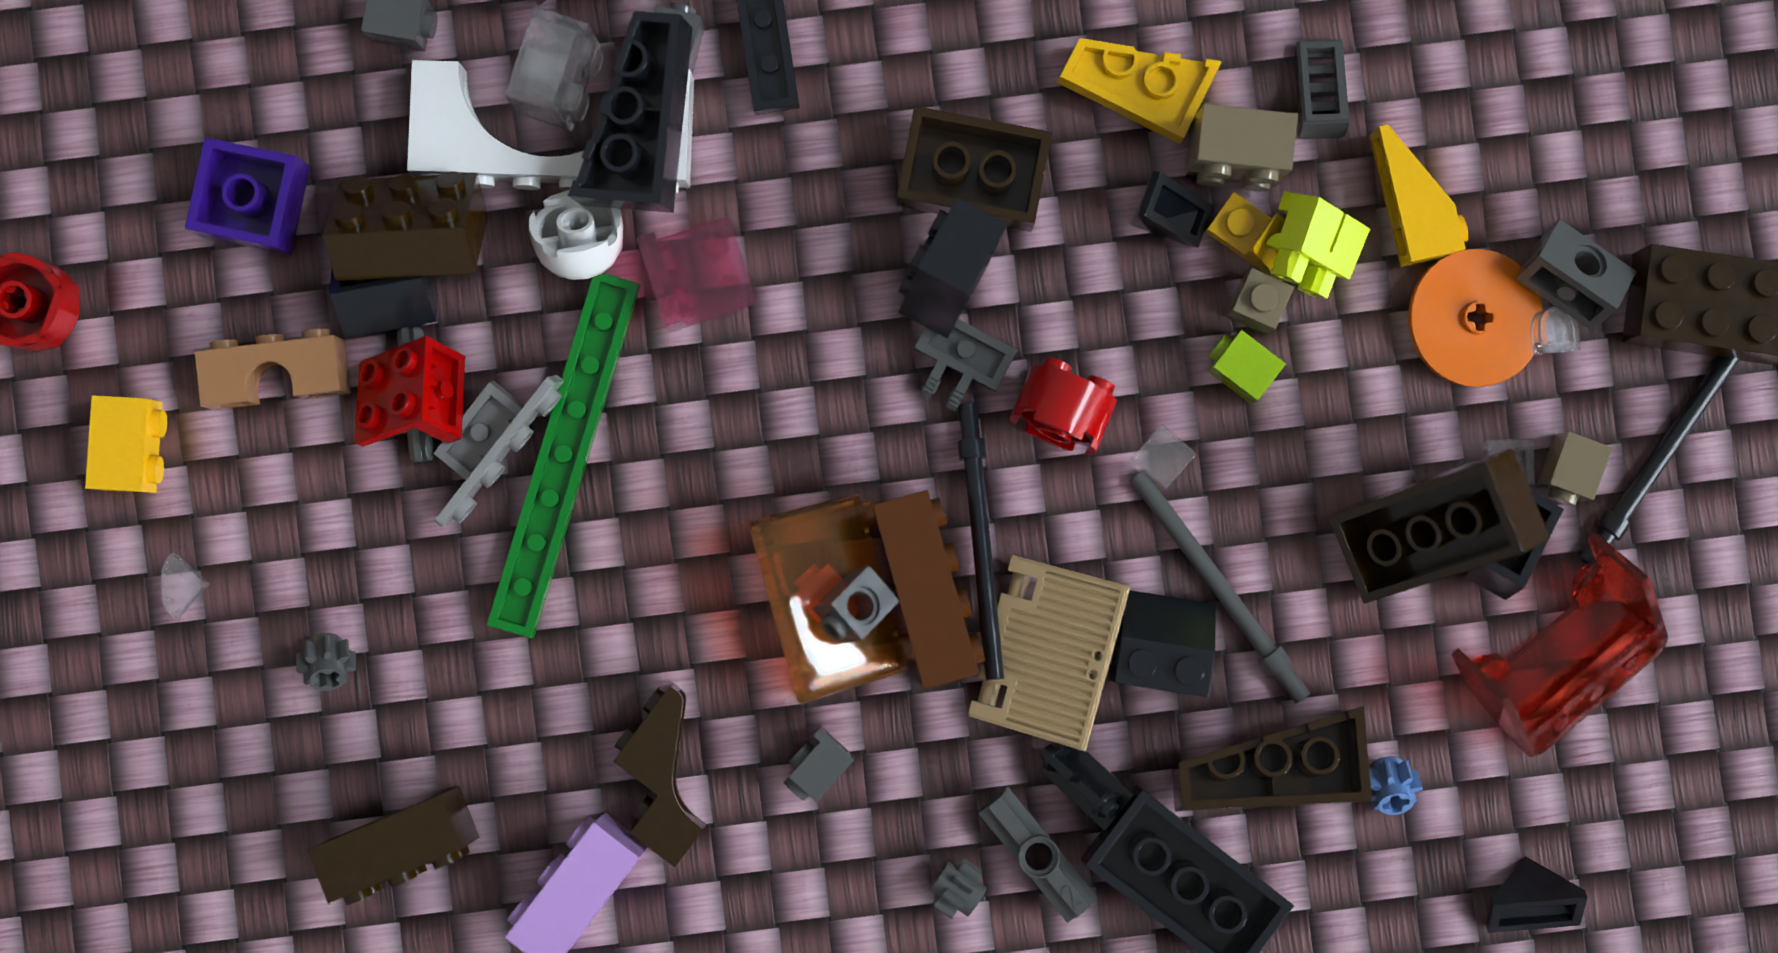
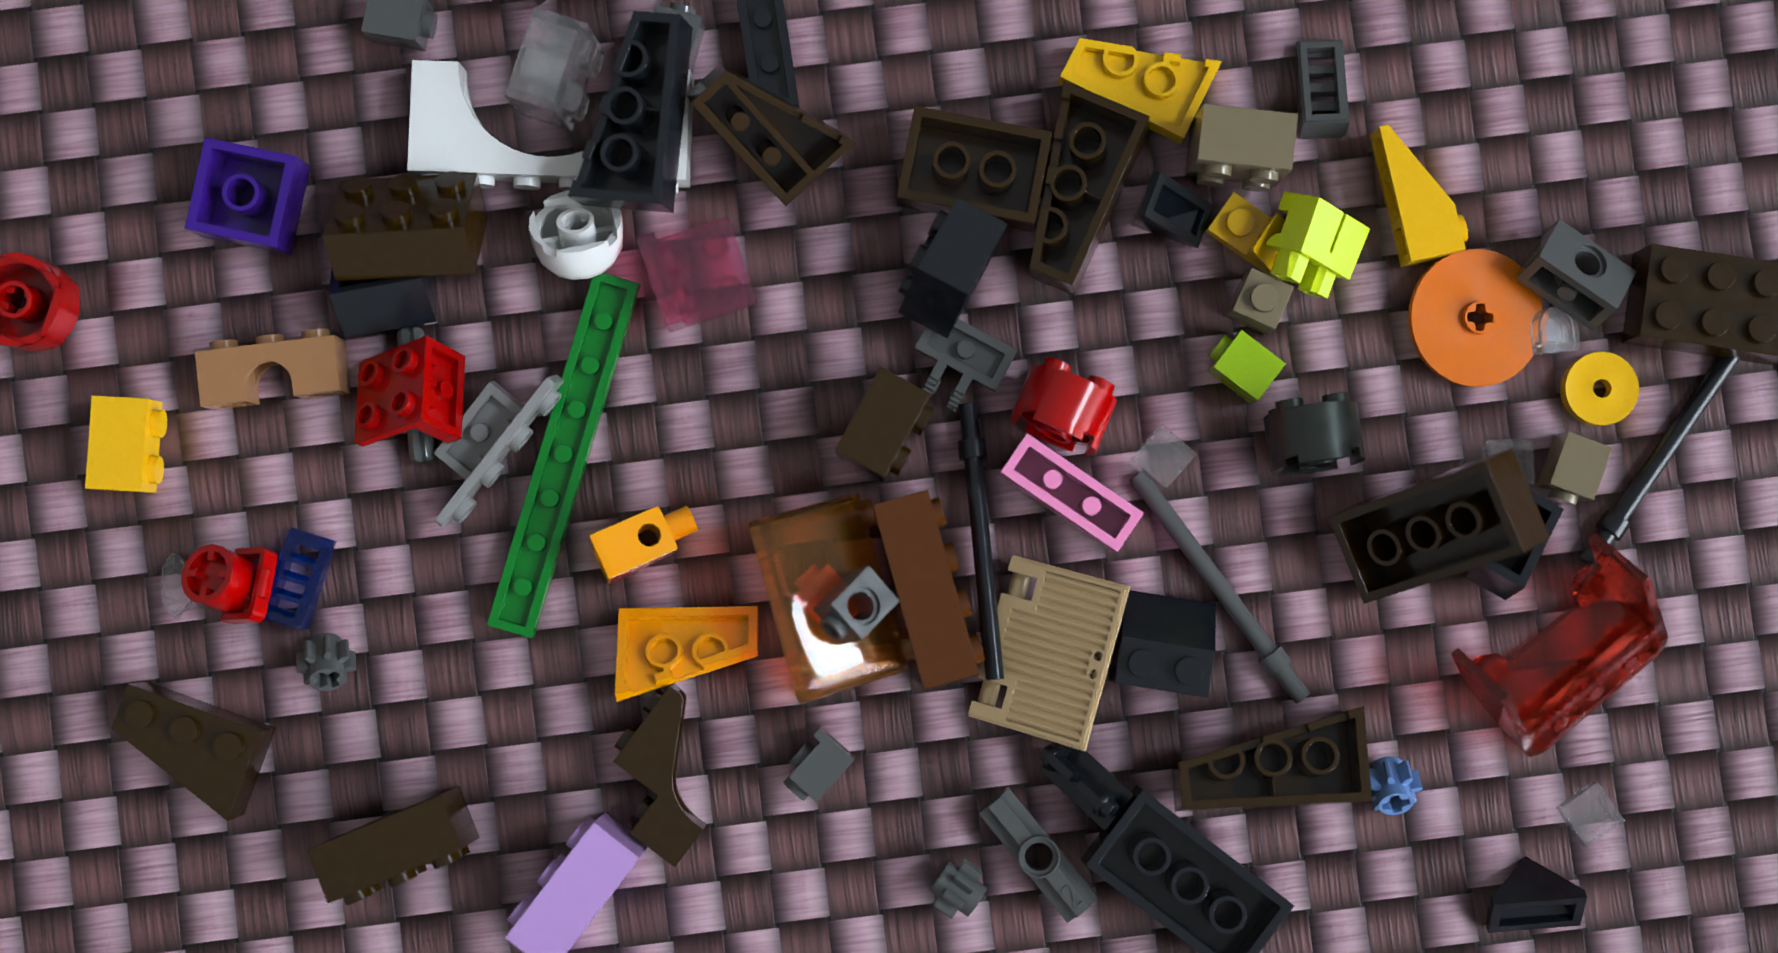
(196, 744): none -> dark brown wedge
(231, 581): none -> red piece
(308, 600): none -> clear blue slope
(622, 553): none -> light orange torso
(680, 643): none -> light orange wing
(767, 132): none -> dark brown wedge
(884, 424): none -> dark brown brick
(1071, 493): none -> bright pink brick
(1086, 174): none -> dark brown wedge
(1313, 435): none -> pearl dark grey brick
(1590, 814): none -> clear tile
(1620, 386): none -> yellow piece

